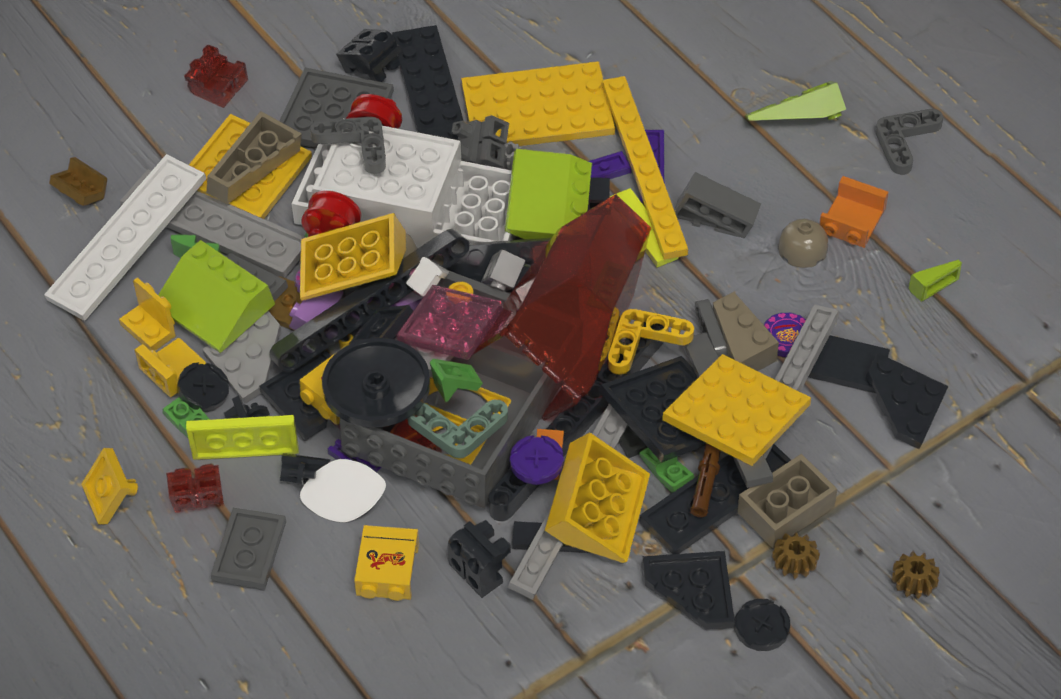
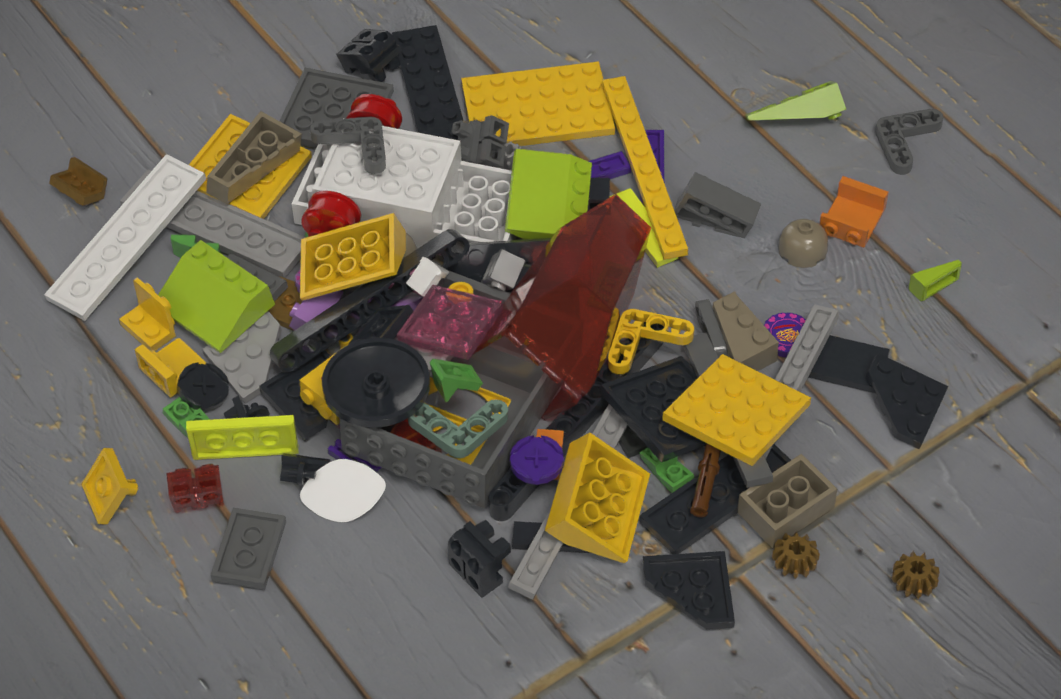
(215, 75): clear red hips -> none
(386, 562): yellow panel -> none
(762, 625): black tile -> none

